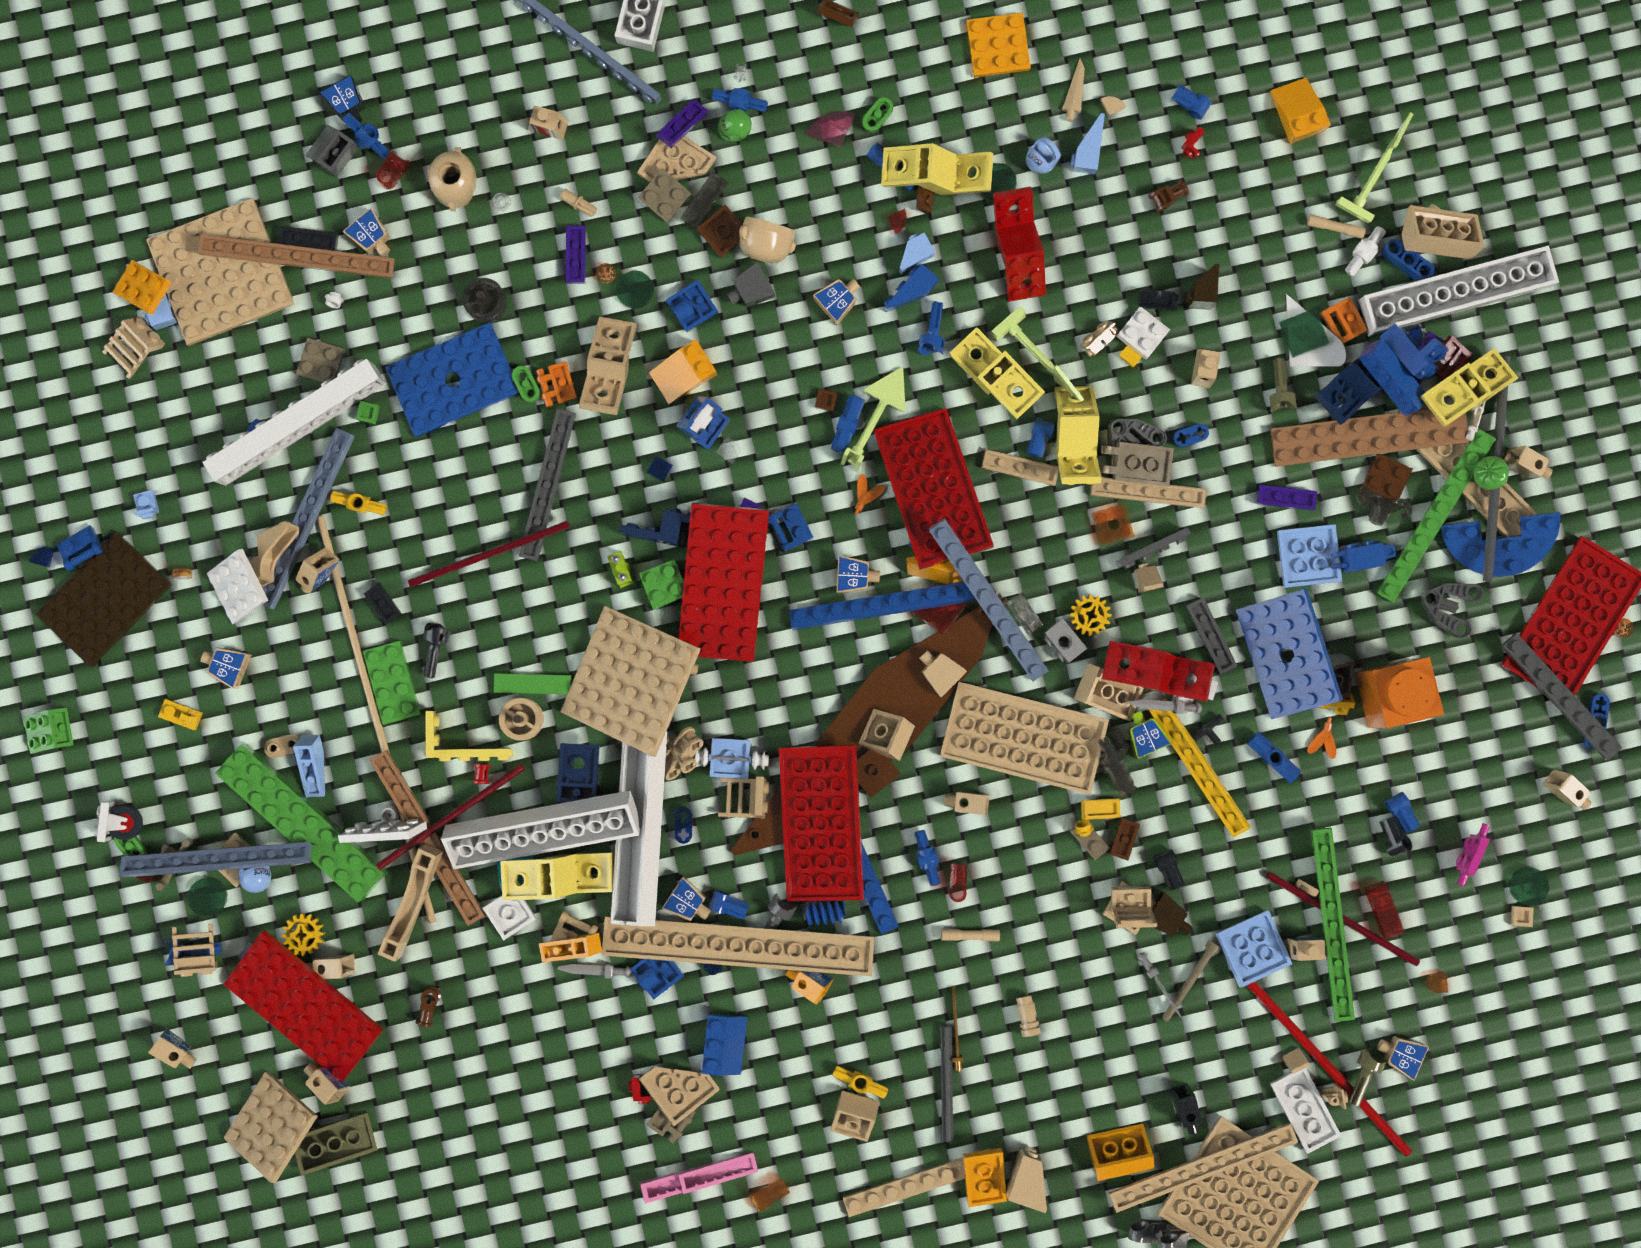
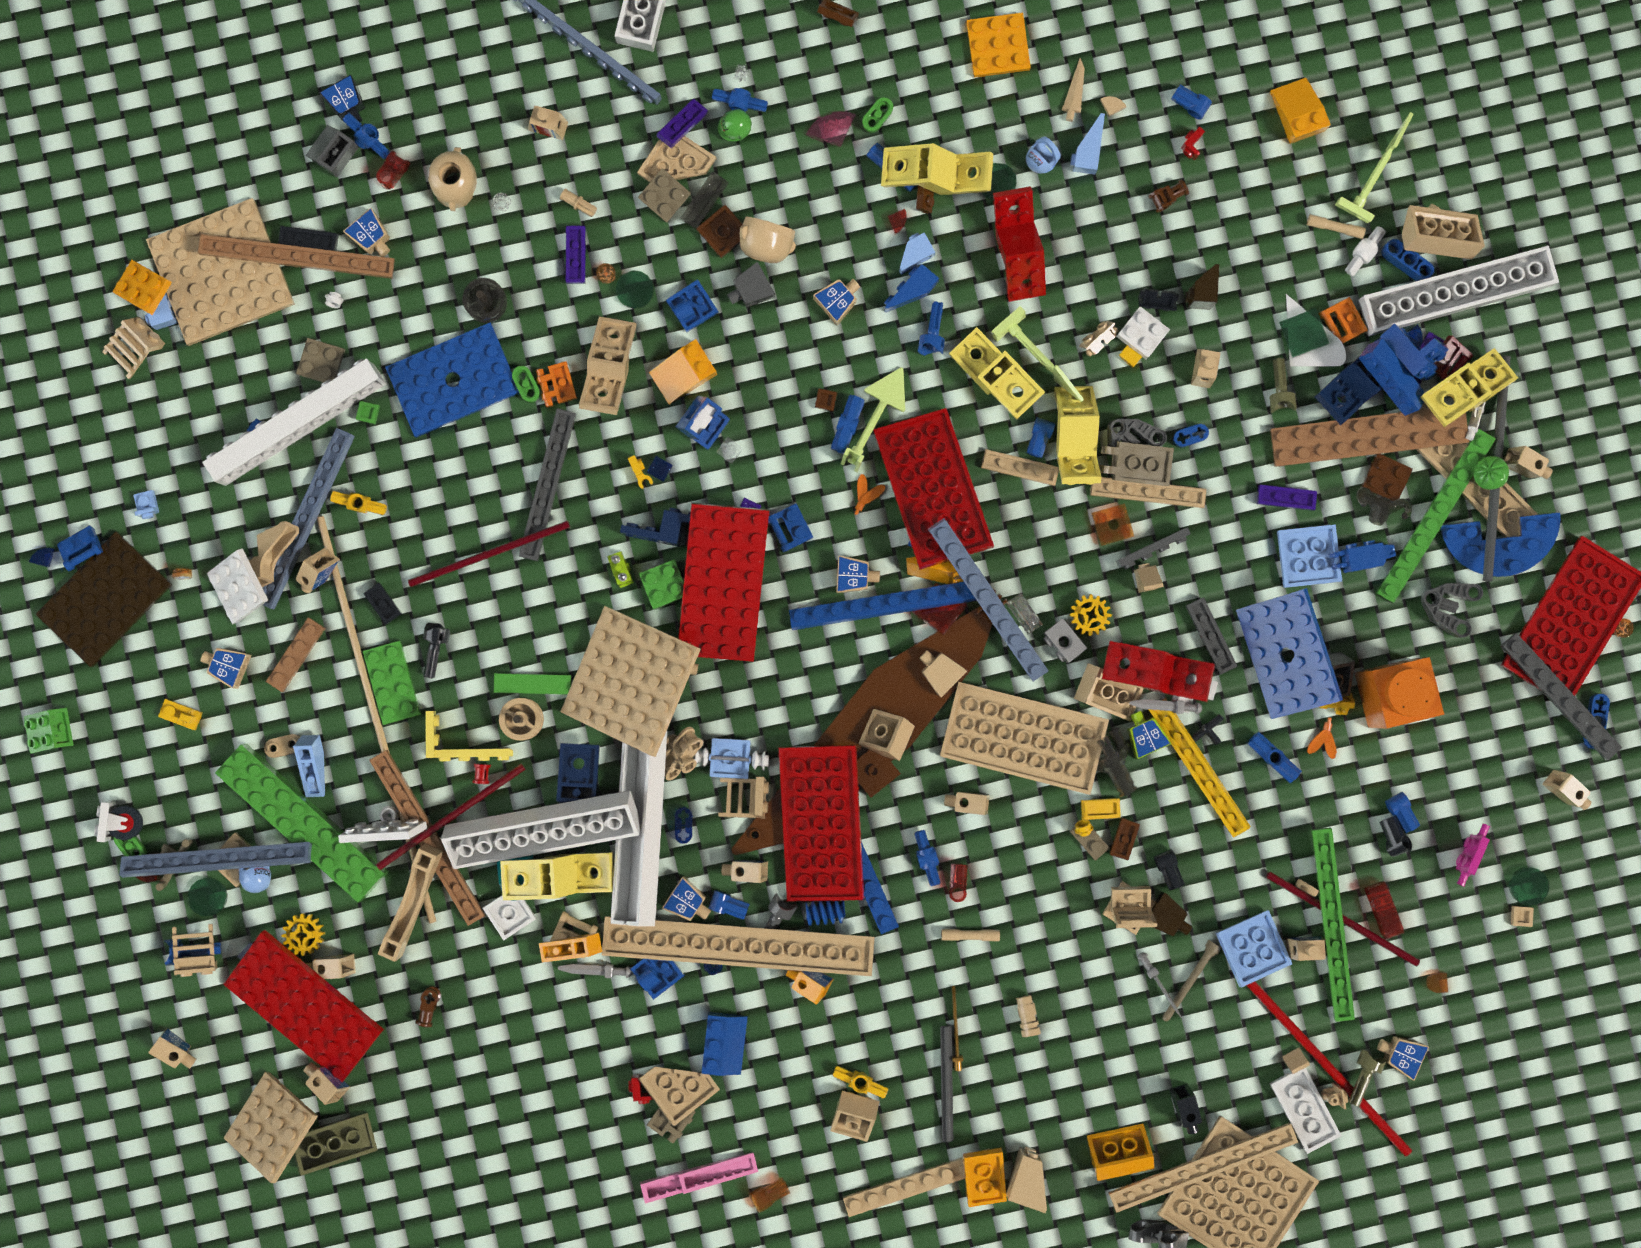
(295, 654): none -> medium nougat plate
(637, 466): none -> yellow plate
(754, 871): none -> tan torso

